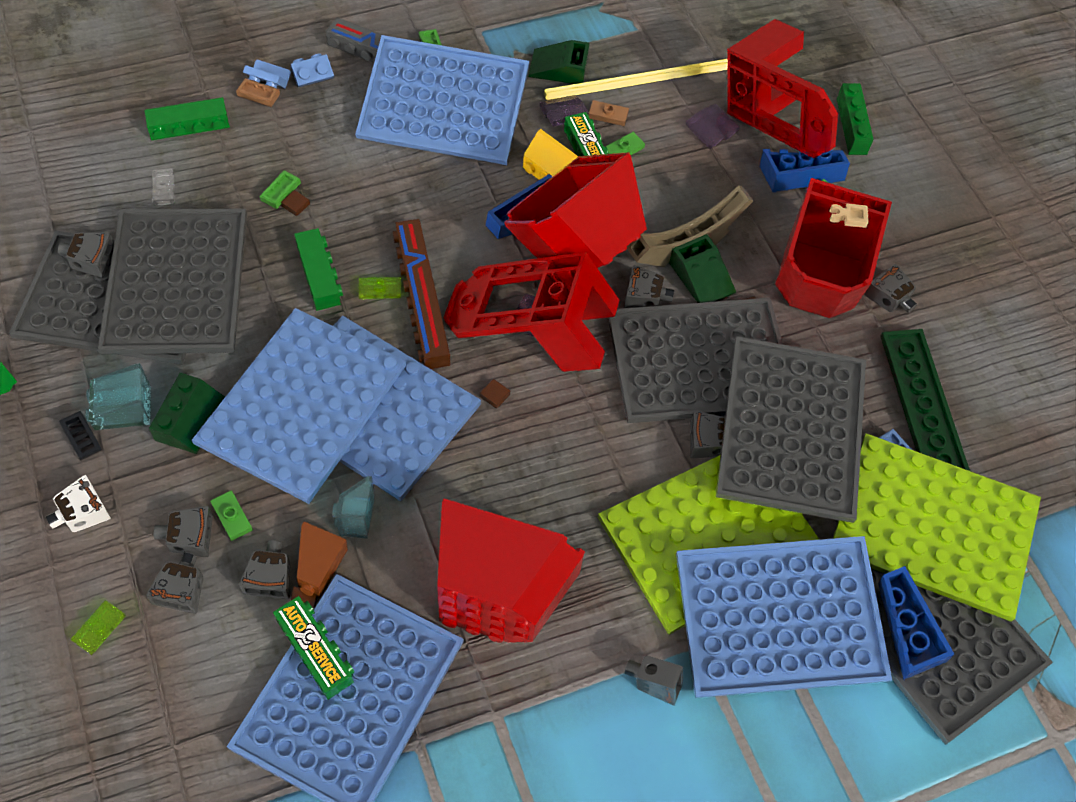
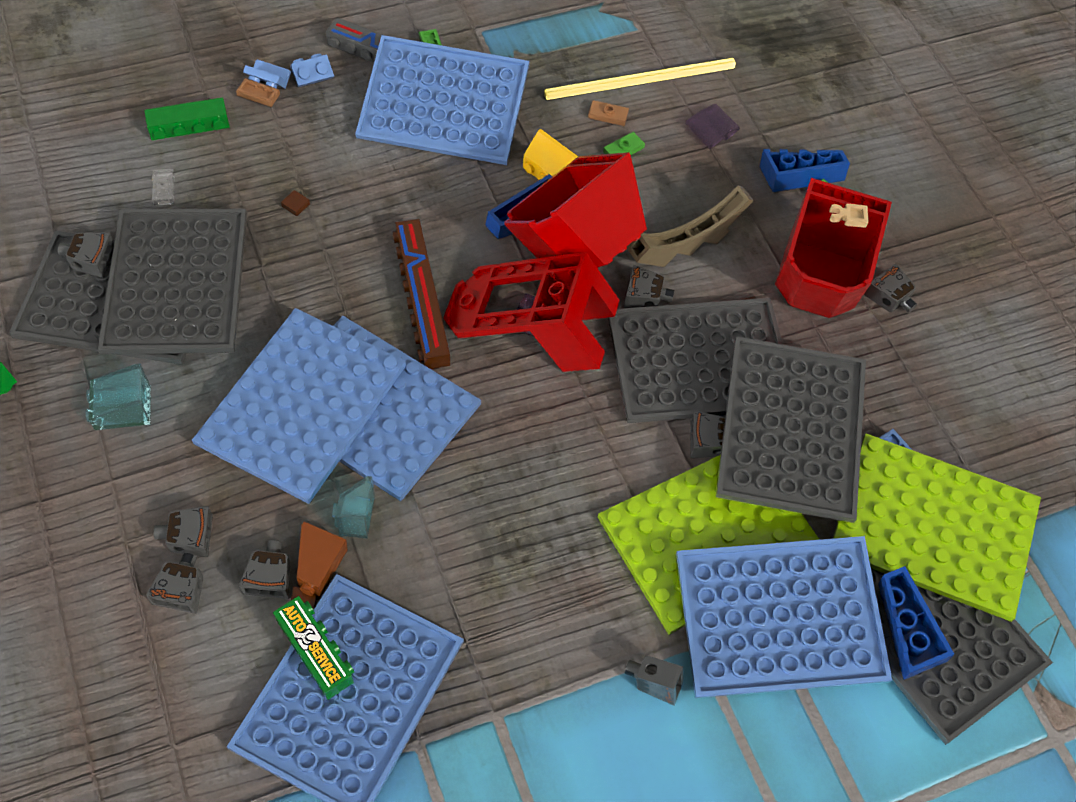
(73, 420): black slope -> none
(78, 507): white torso -> none
(98, 627): clear neon green plate -> none
(185, 412): dark green slope -> none
(231, 515): bright green plate -> none
(280, 189): bright green plate -> none
(318, 270): green brick -> none
(379, 287): clear neon green plate -> none
(494, 393): reddish brown tile -> none
(500, 573): red windscreen -> none
(560, 62): dark green slope -> none
(561, 107): clear purple slope -> none
(583, 136): brick -> none
(702, 270): dark green slope -> none
(762, 89): red bracket -> none
(854, 119): green brick -> none
(922, 396): dark green plate -> none

